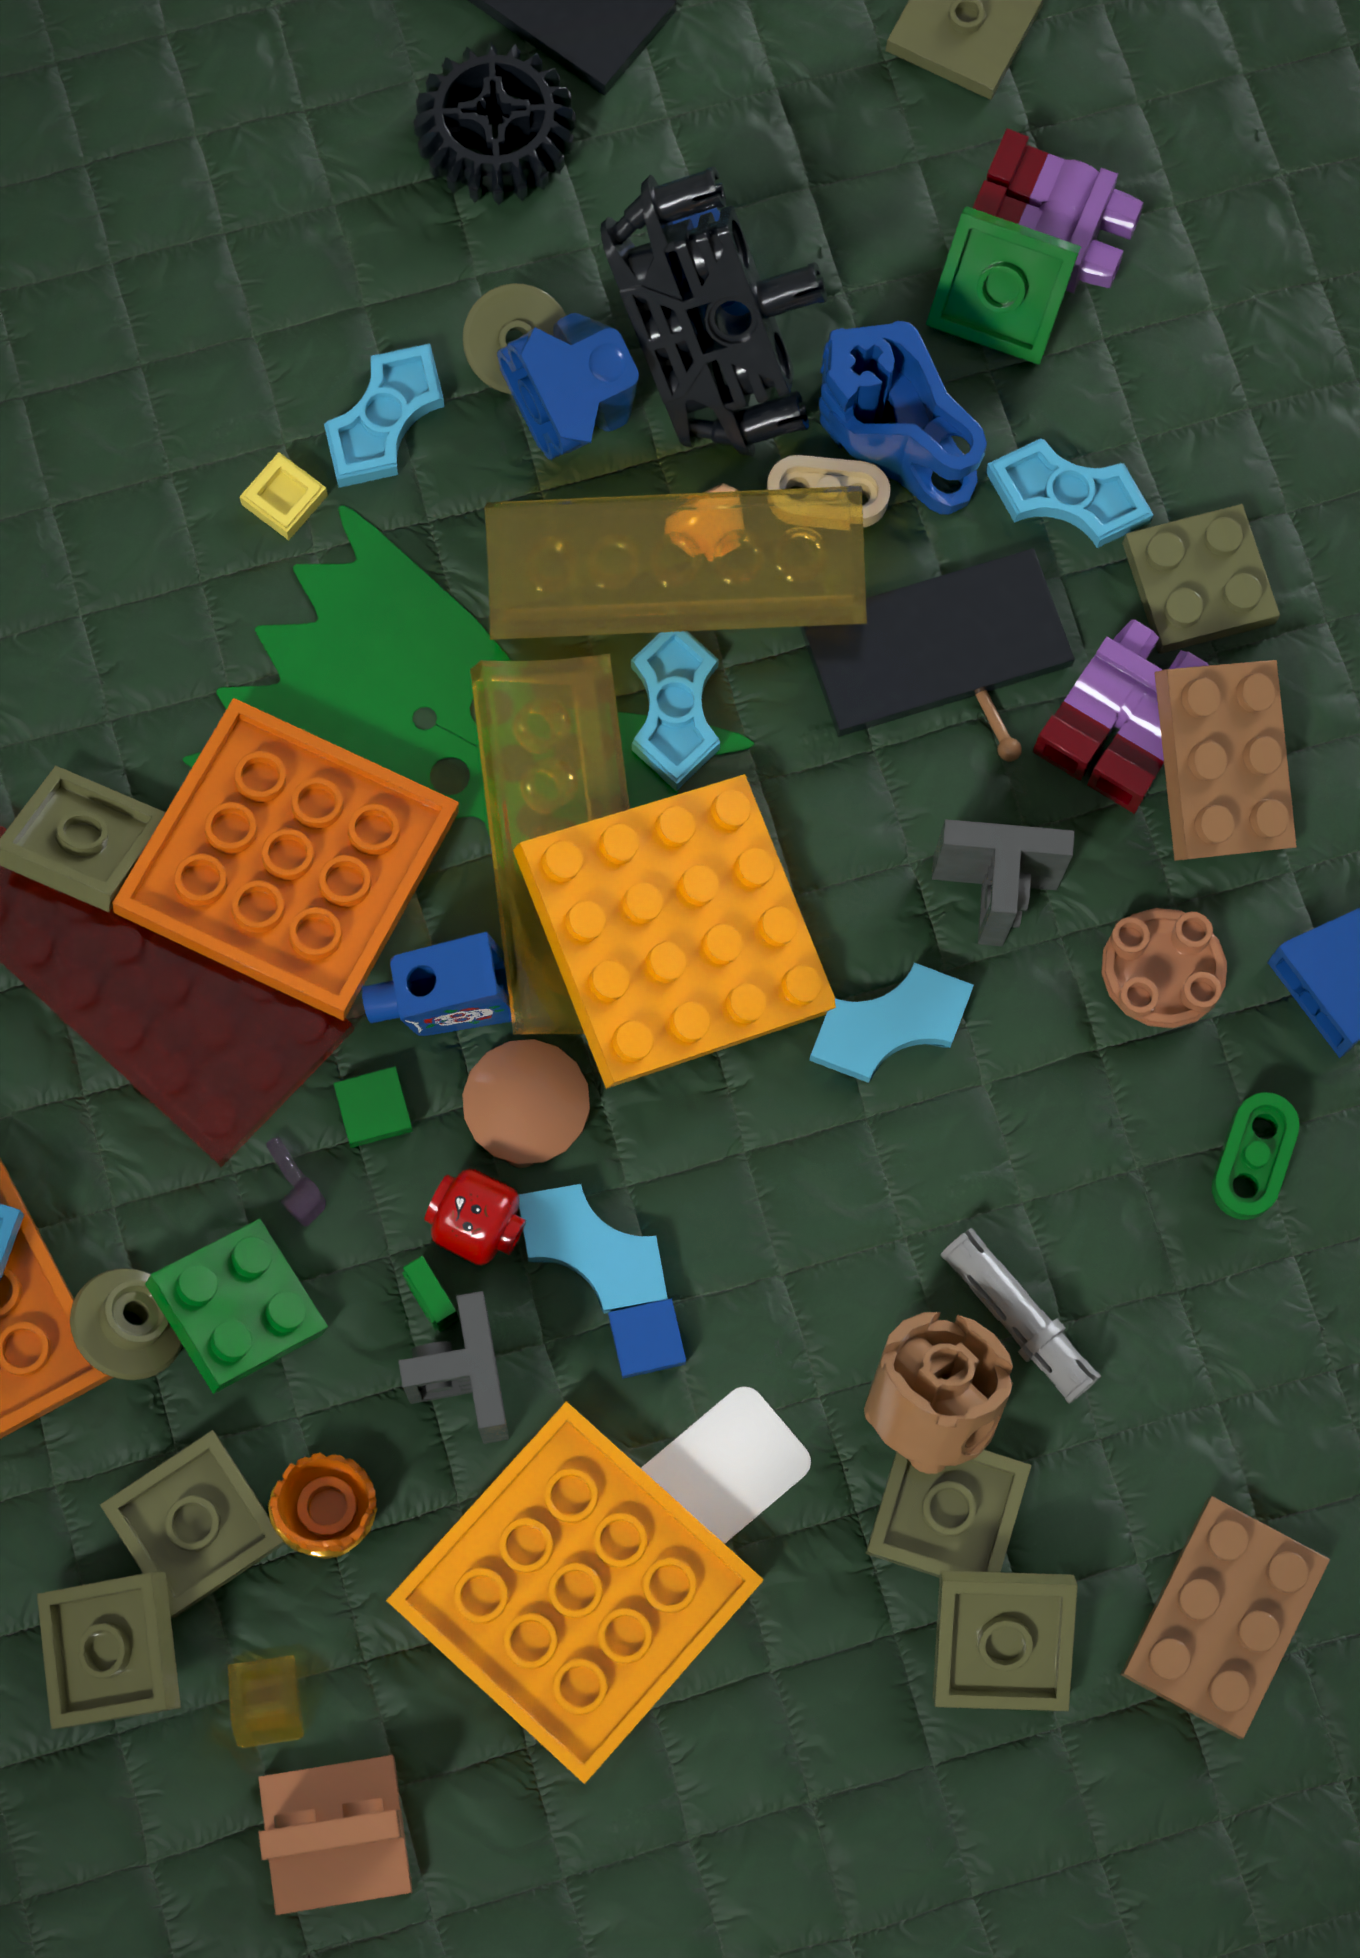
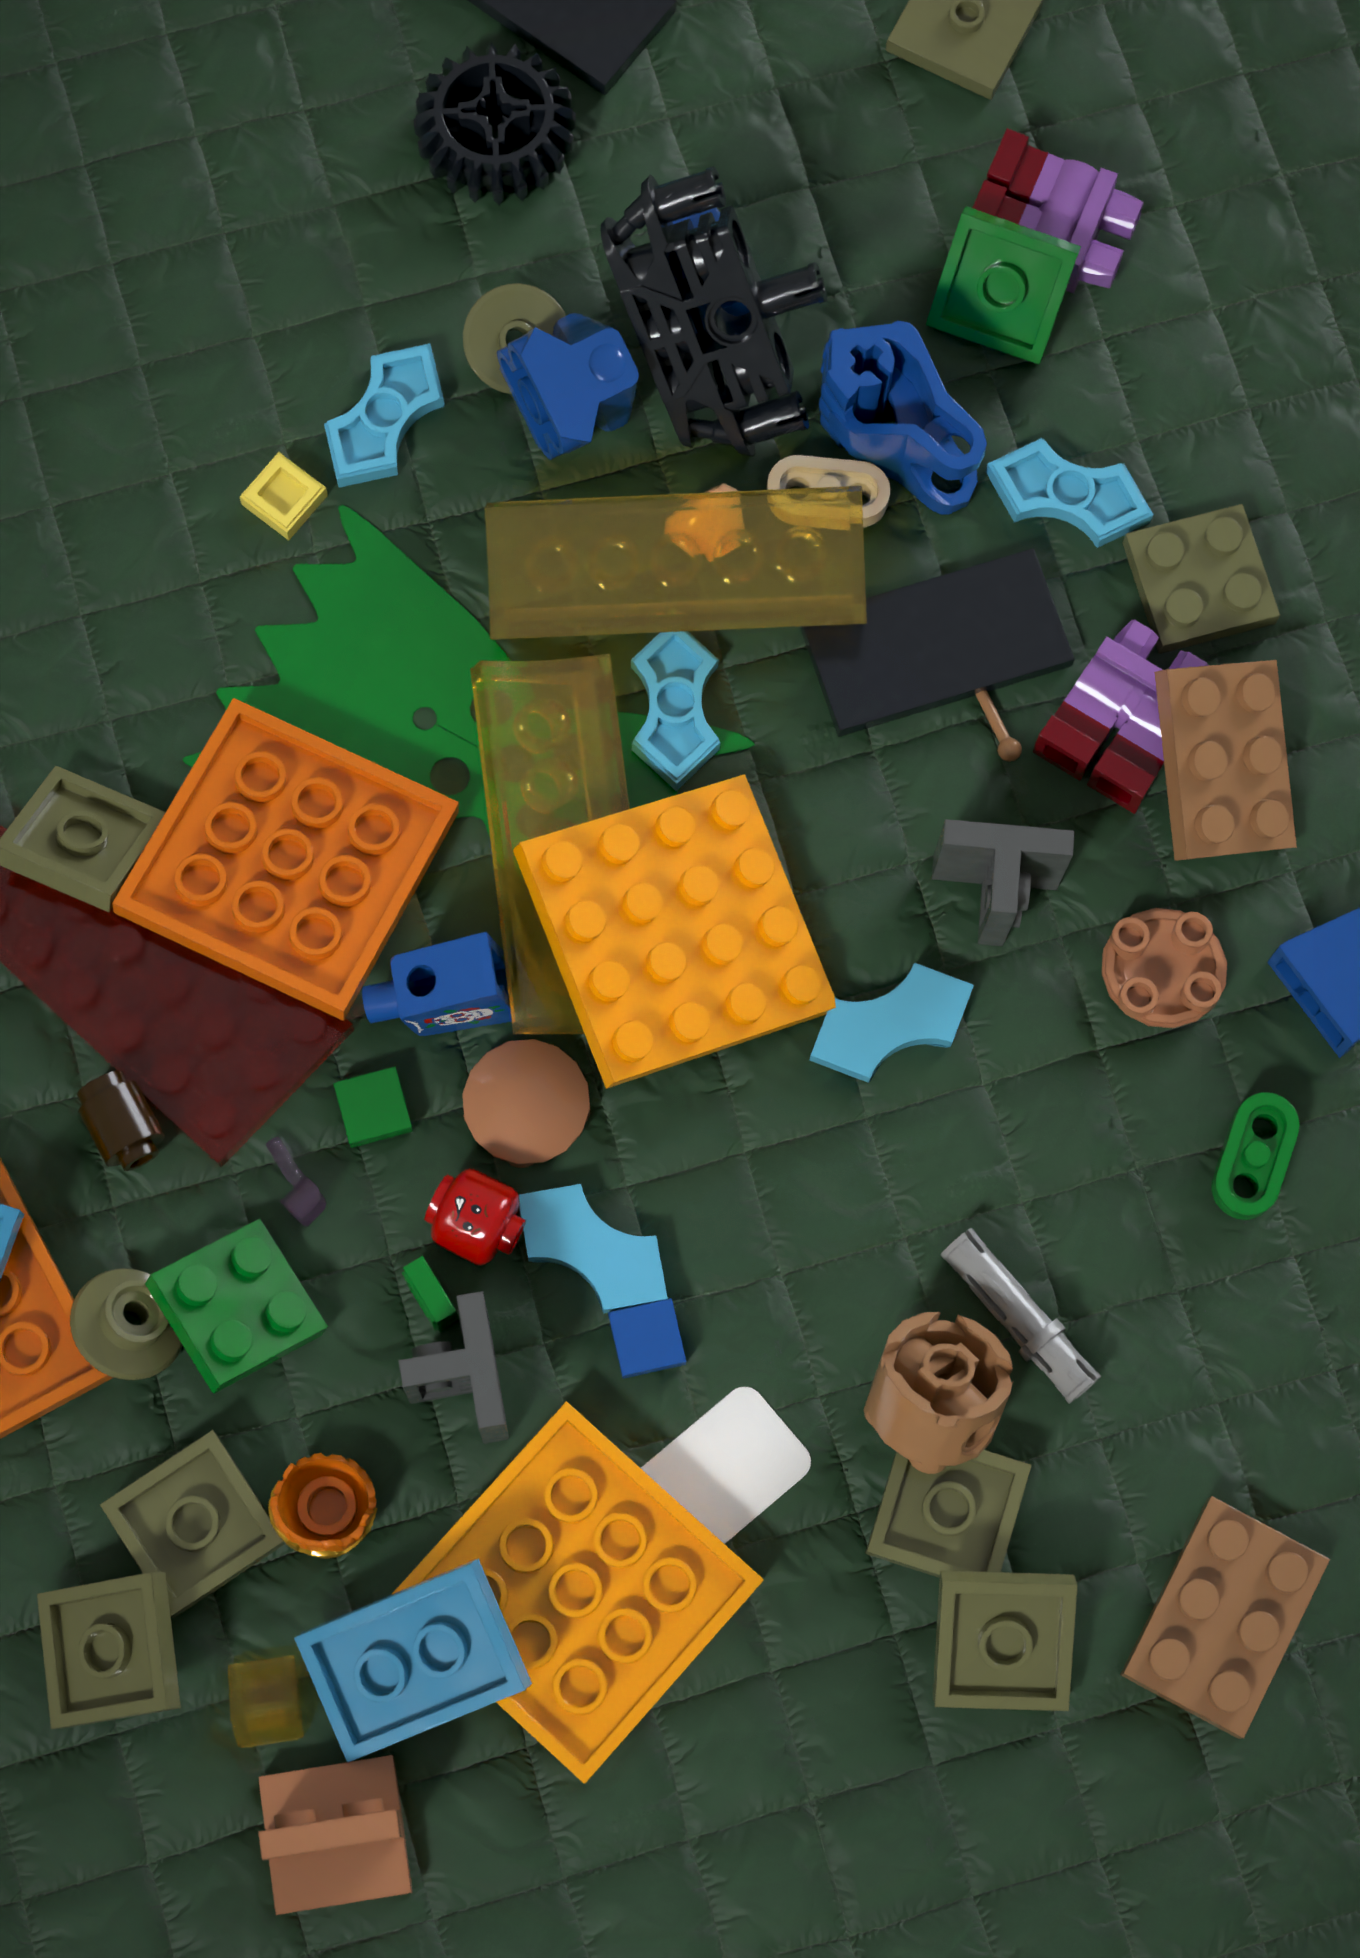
(120, 1121): none -> dark brown brick
(413, 1660): none -> dark azure plate

